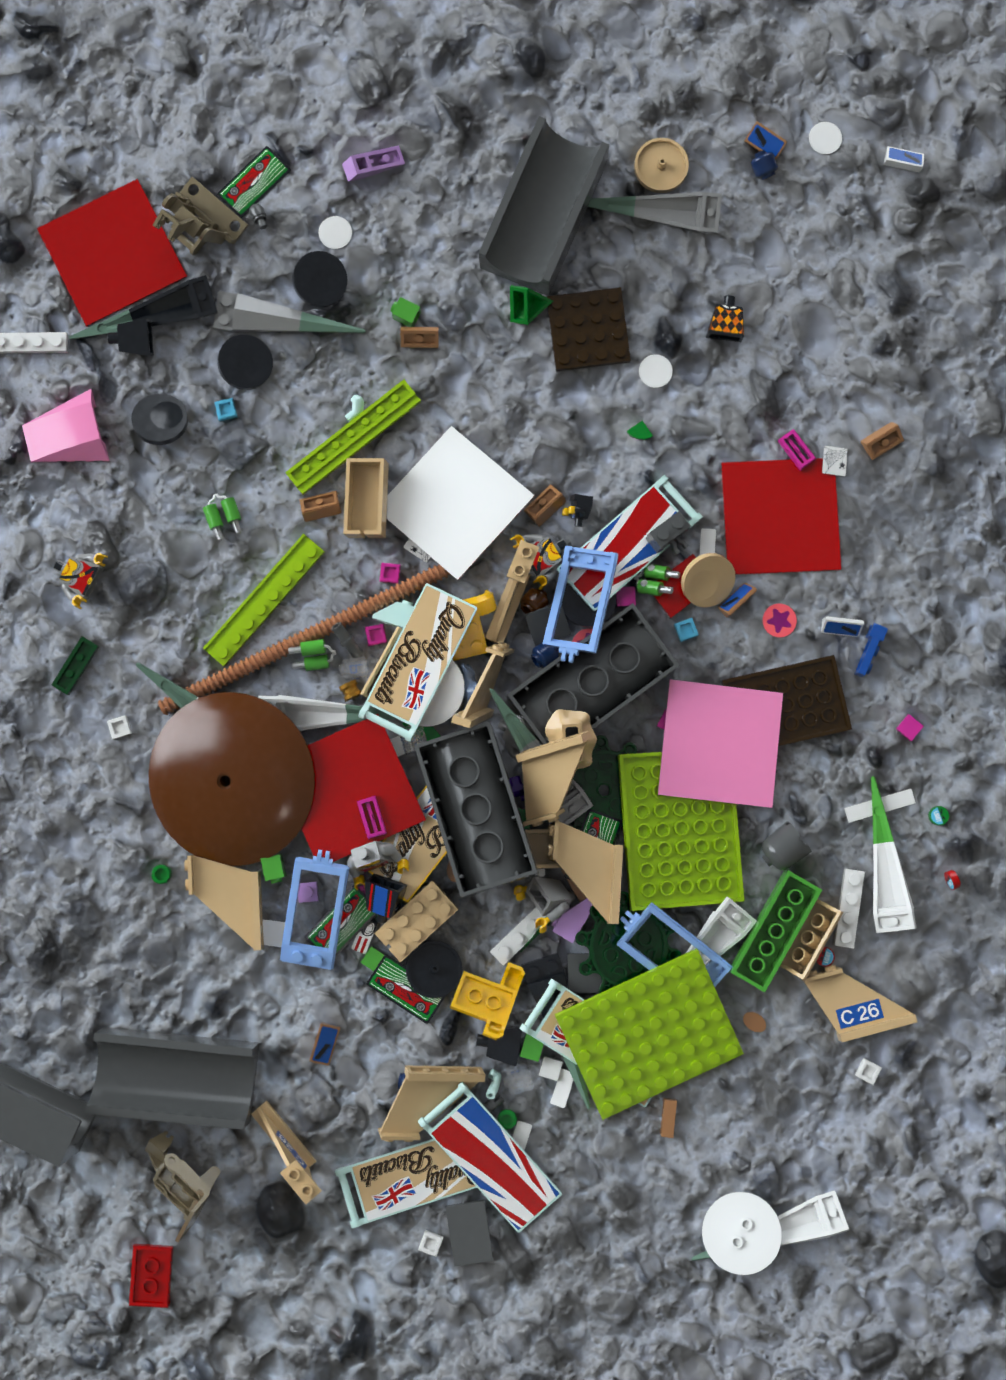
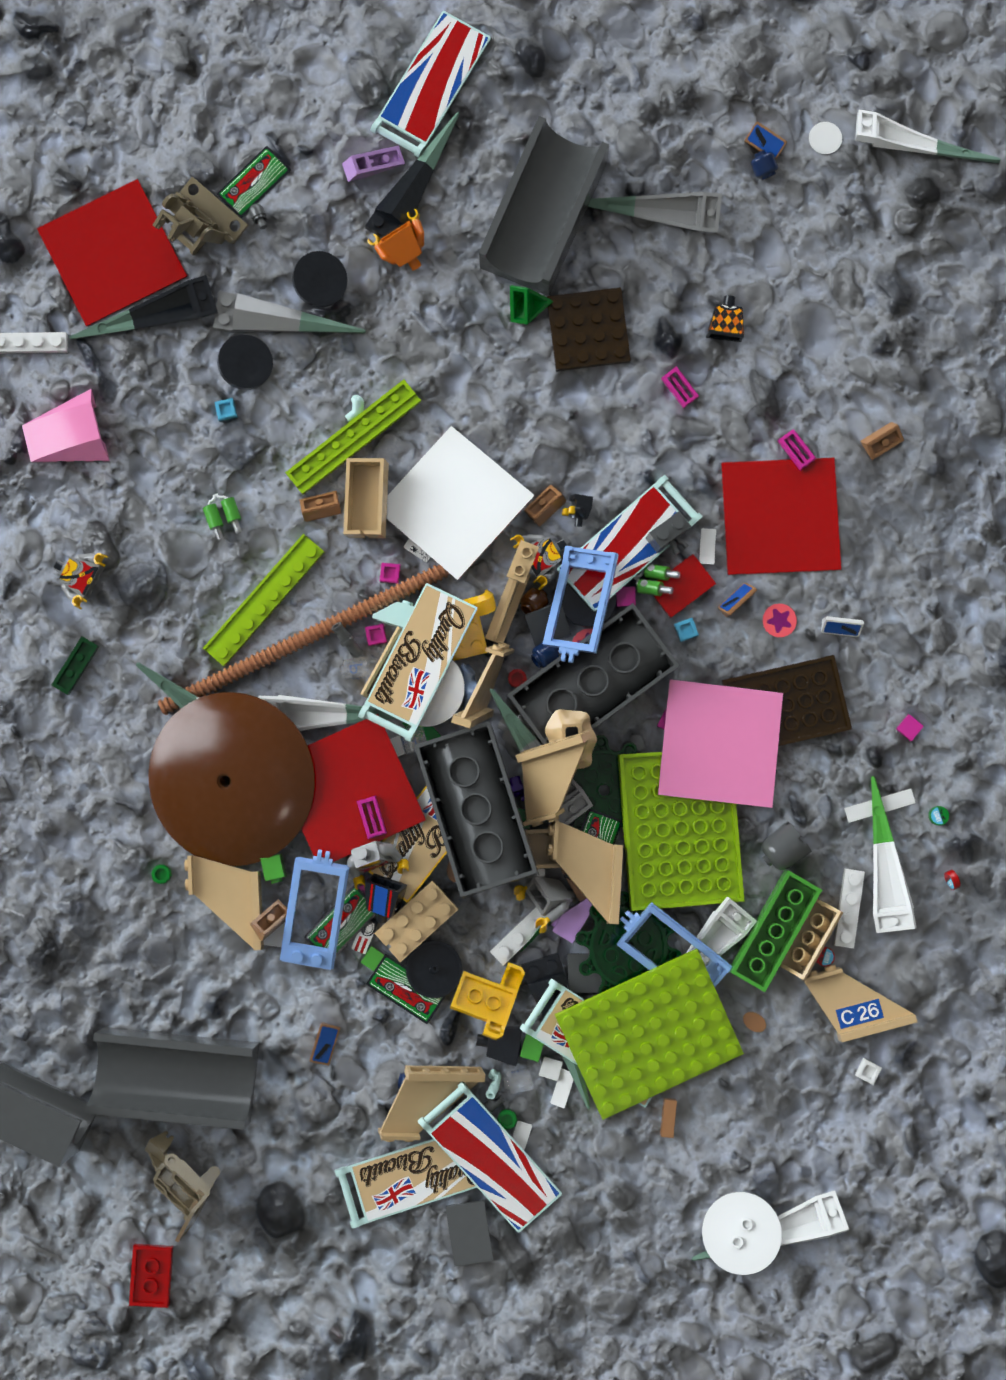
(119, 727): white tile -> none
(134, 337): black torso -> none
(159, 419): black piece -> none
(269, 920): none -> medium nougat slope
(293, 1152): tan piece -> none
(308, 892): lavender plate -> none
(312, 648): bright green piece -> none
(335, 232): white sticker -> none
(350, 690): pearl gold wheel -> none
(402, 244): none -> orange torso
(405, 312): bright green brick -> none
(410, 188): none -> black plate
(419, 337): medium nougat plate -> none
(430, 1243): white tile -> none
(432, 82): none -> flag
(516, 678): none -> red tile
(640, 431): green tile -> none
(655, 371): white sticker -> none
(661, 165): tan piece -> none
(689, 400): none -> dark pink tile
(708, 580): tan piece -> none
(834, 460): white sticker -> none
(875, 635): blue plate -> none
(888, 134): none -> white plate
(904, 159): slope -> none

